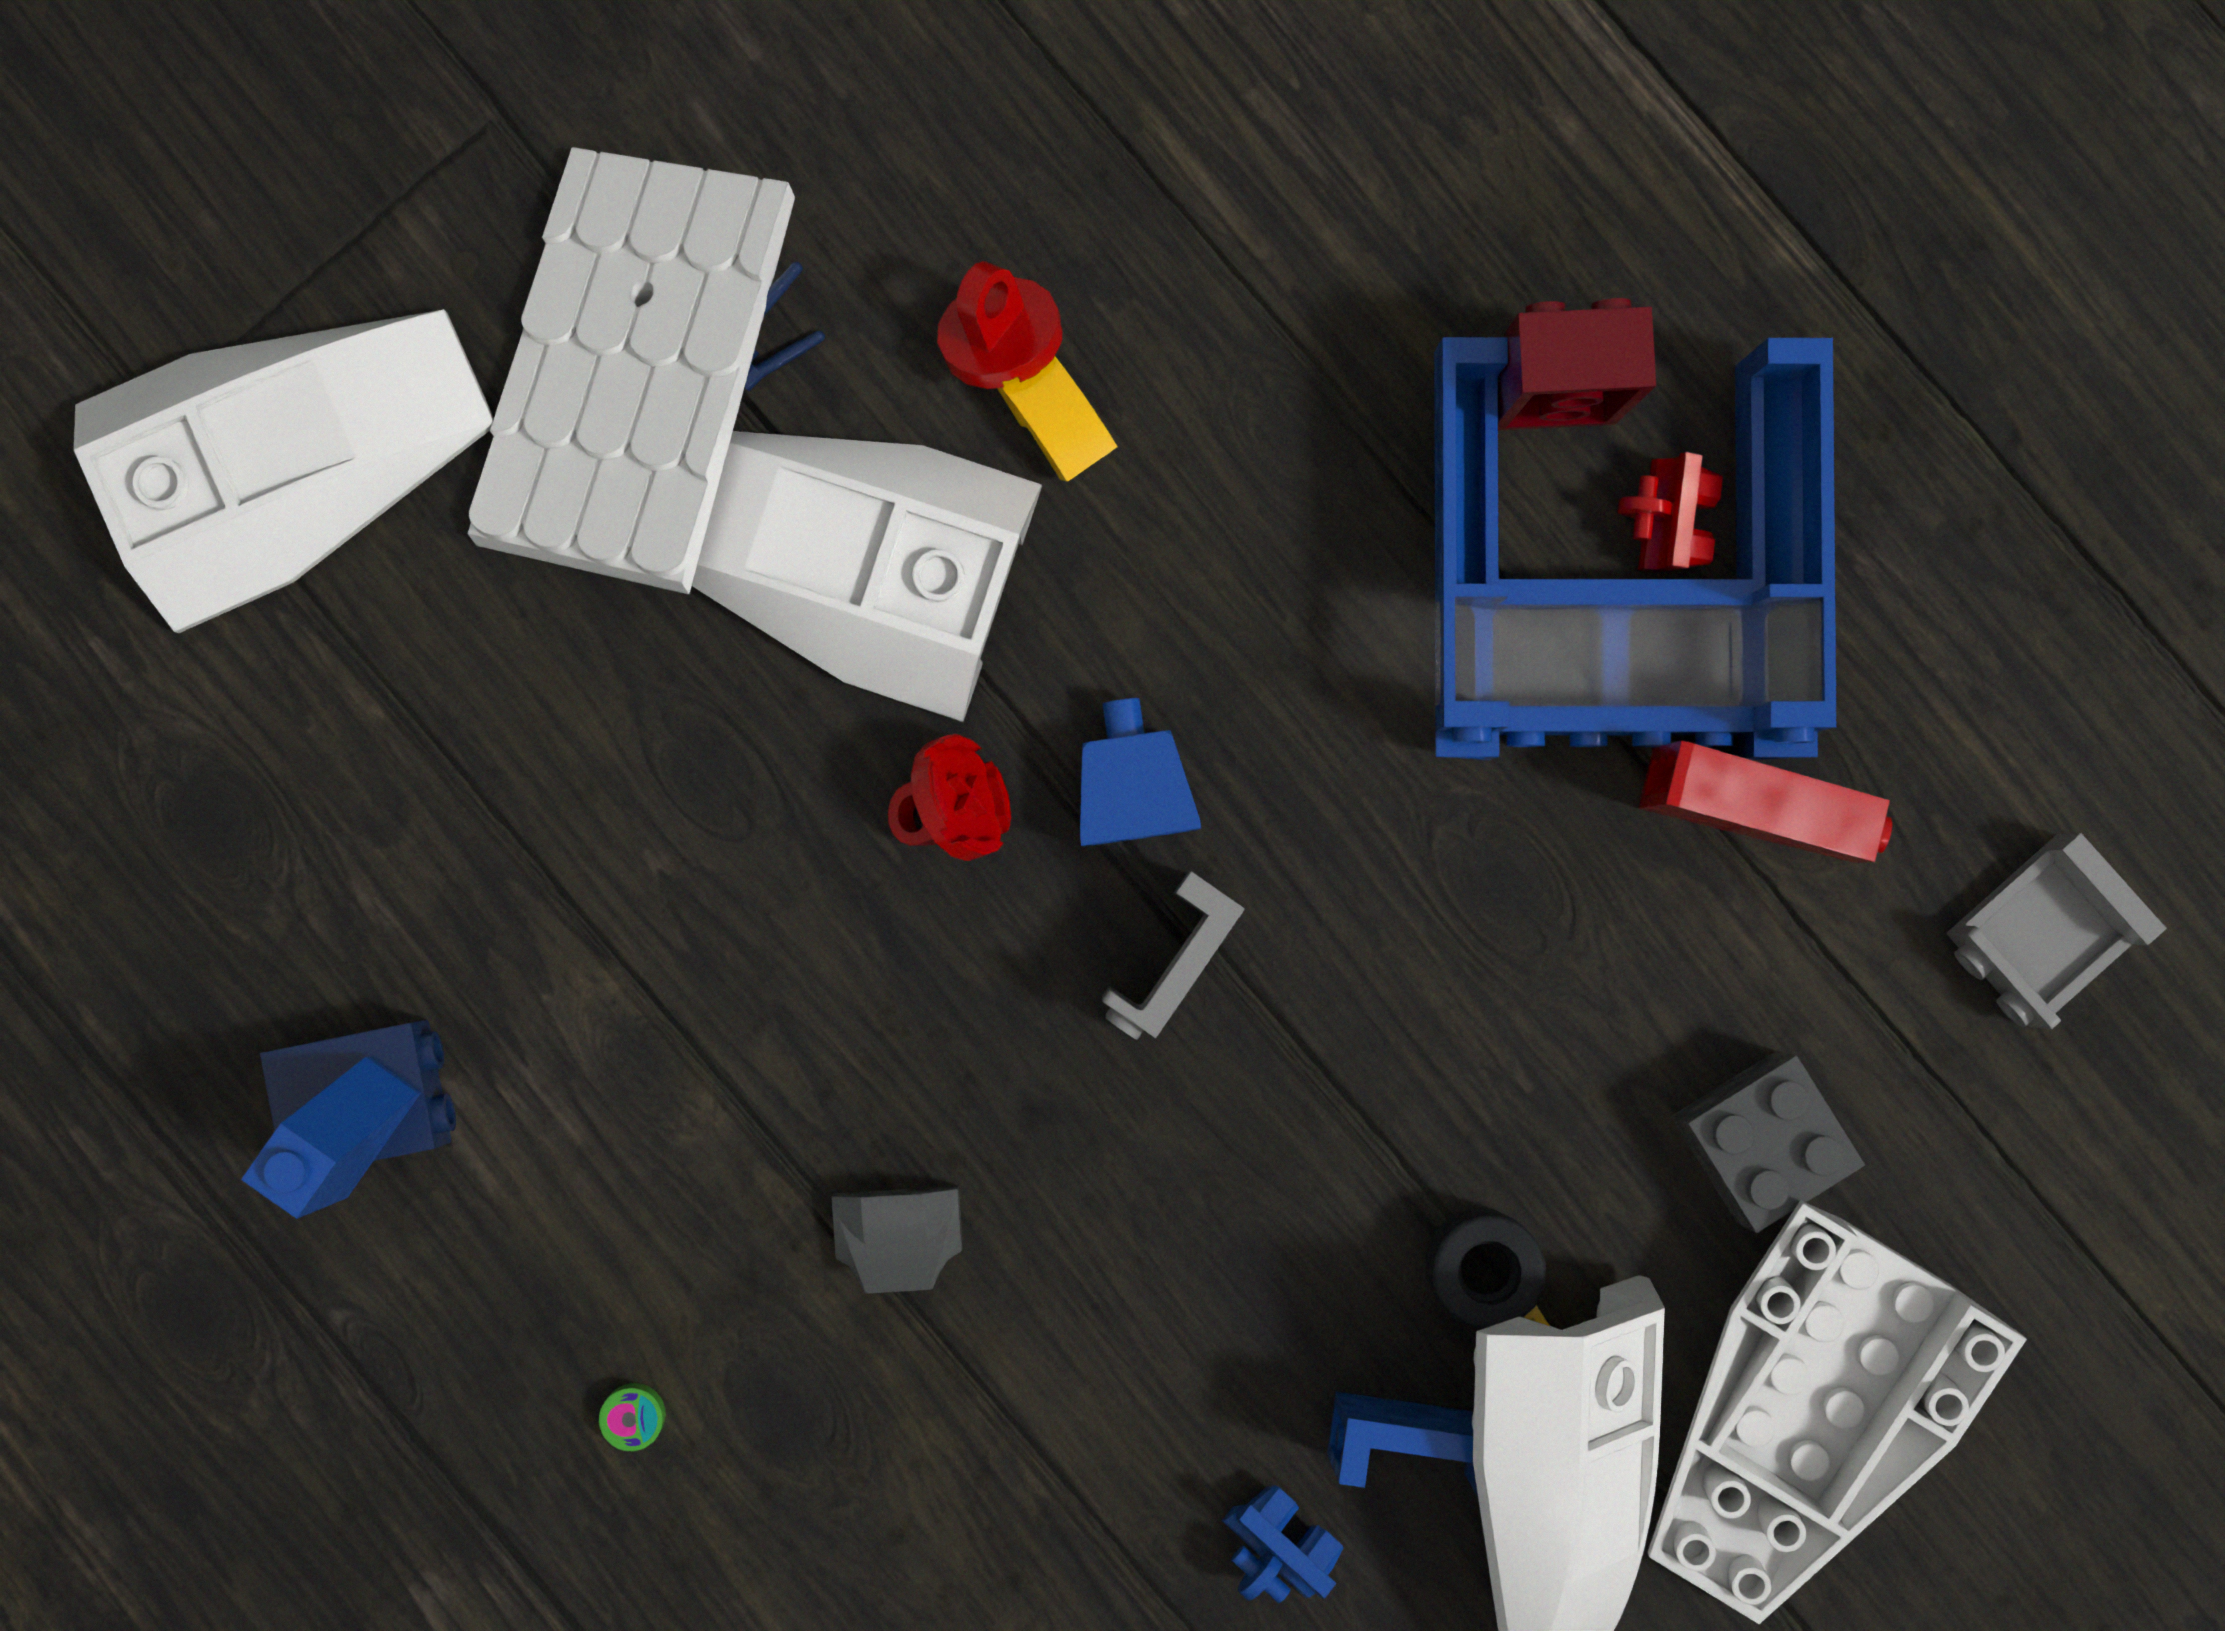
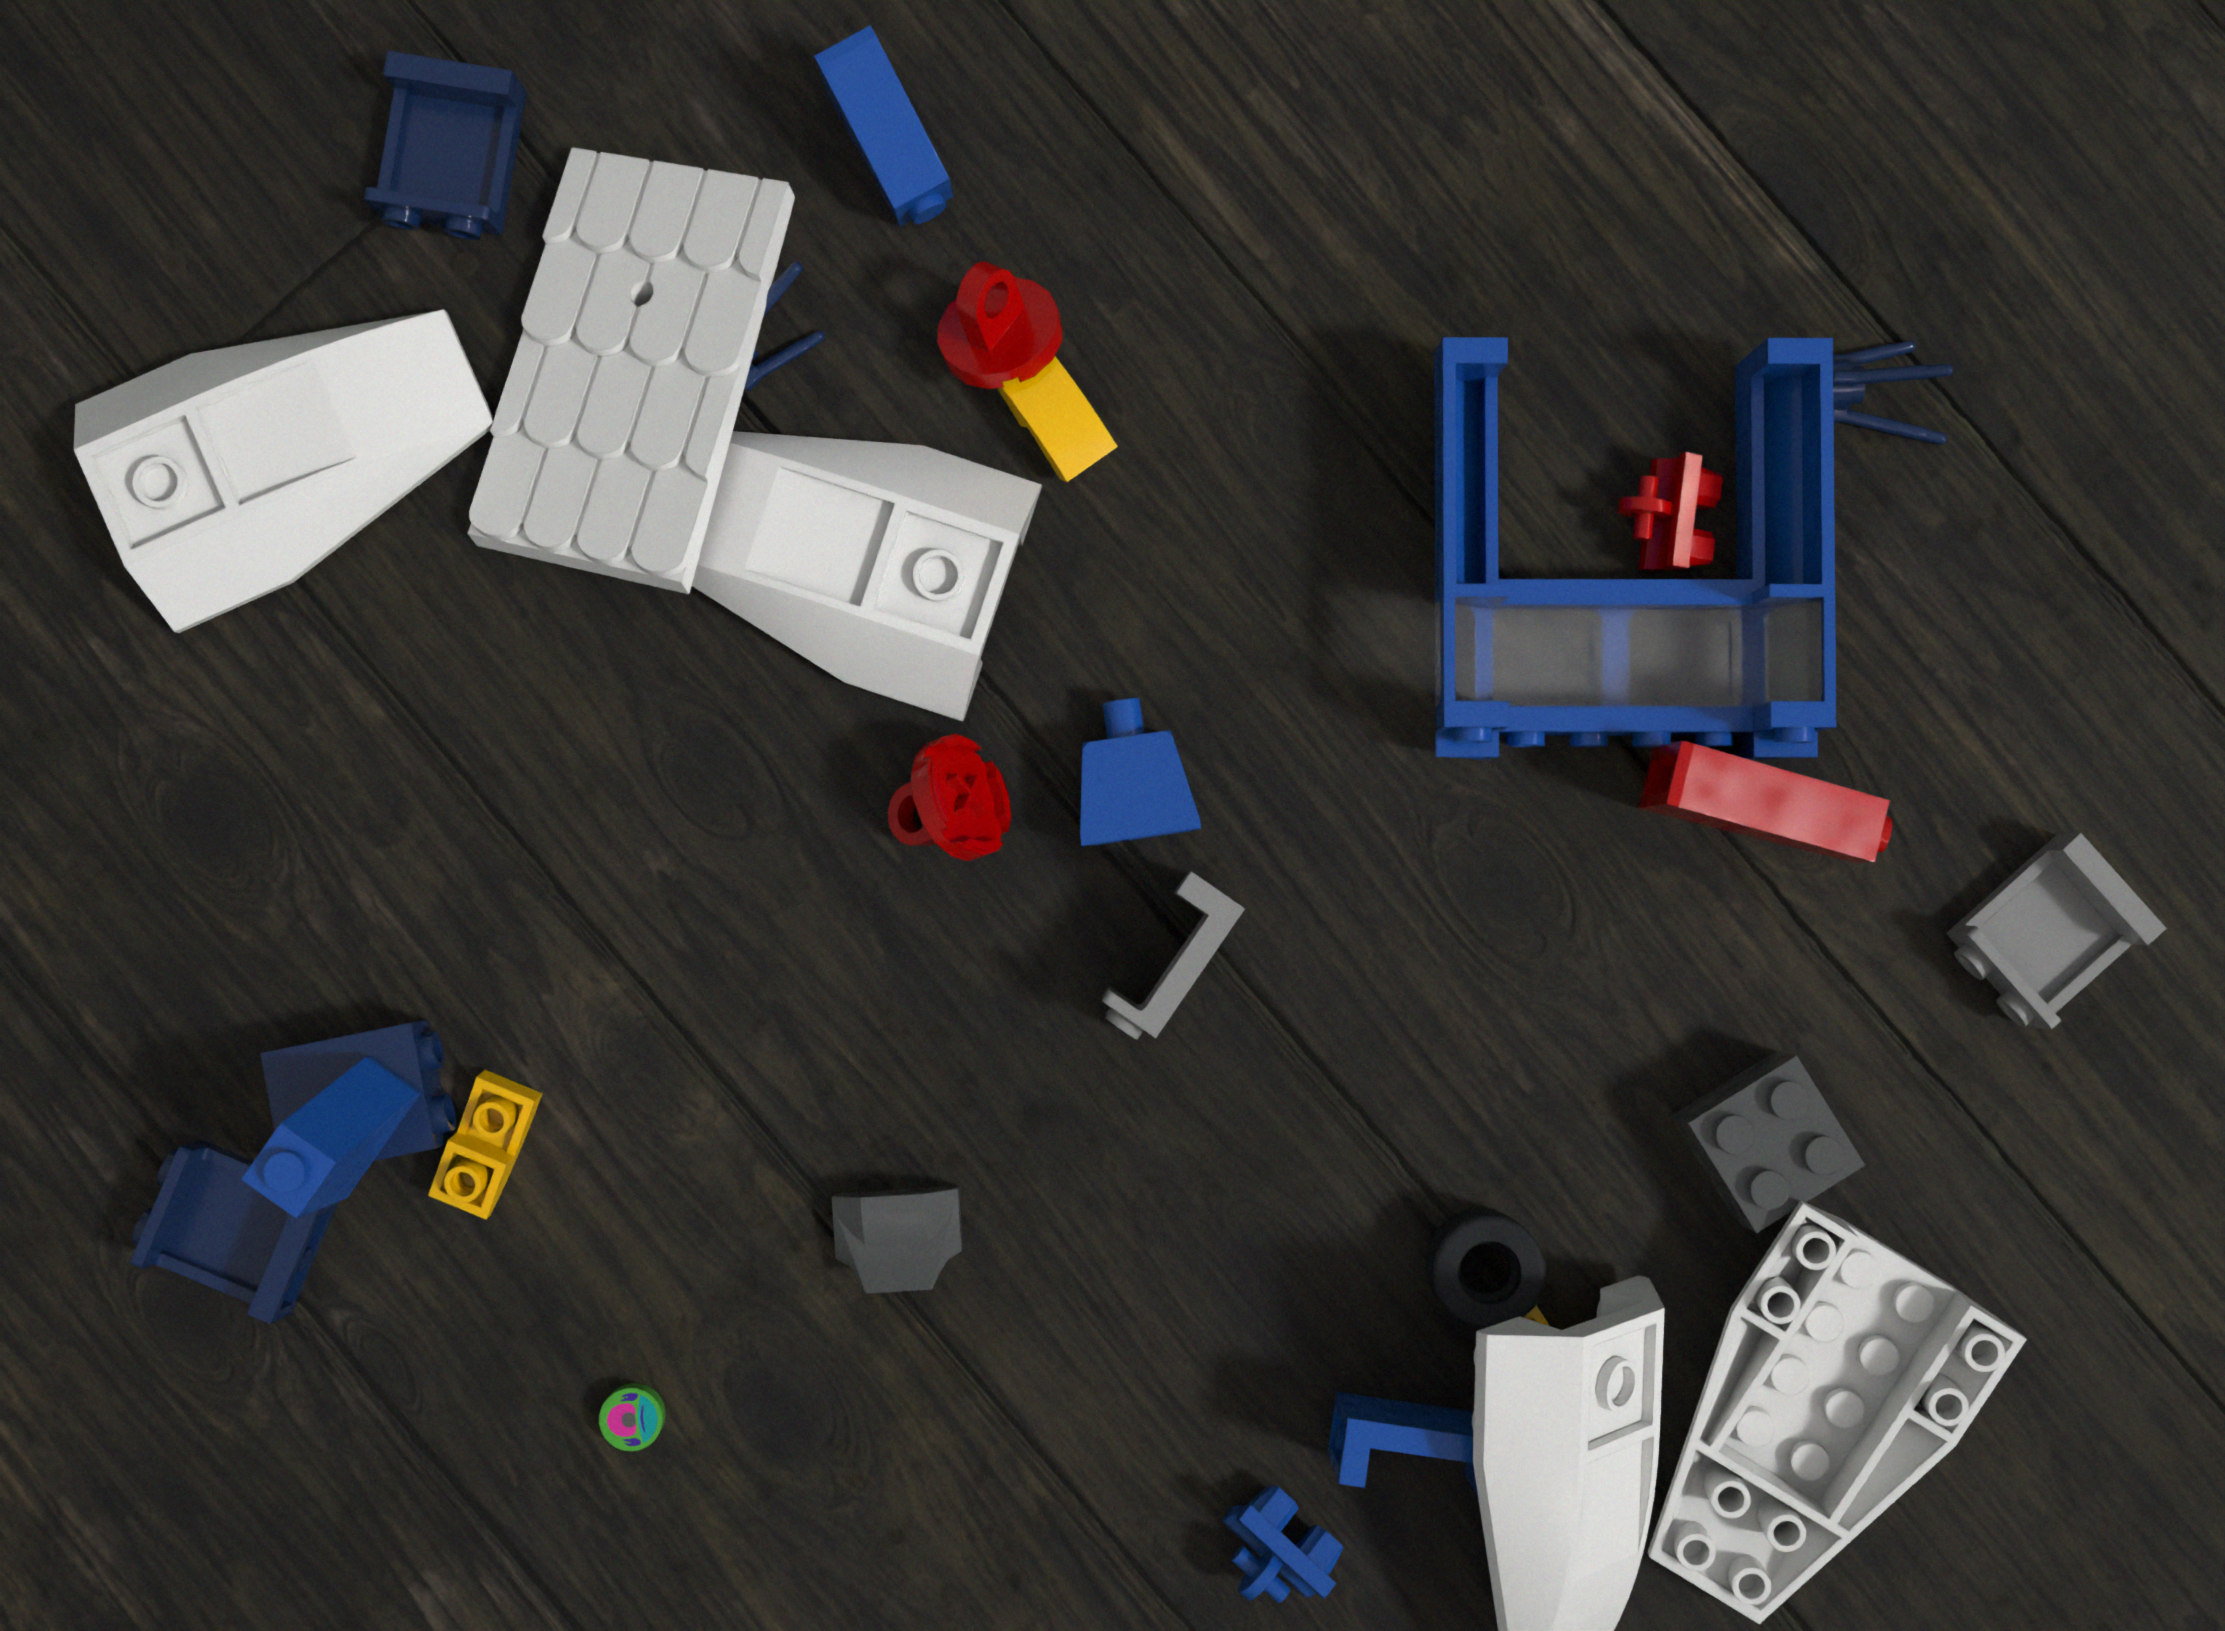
(227, 1232): none -> dark blue panel
(448, 146): none -> dark blue panel
(485, 1144): none -> yellow slope
(884, 127): none -> blue slope
(1576, 365): dark red brick -> none
(1850, 382): none -> dark blue plant

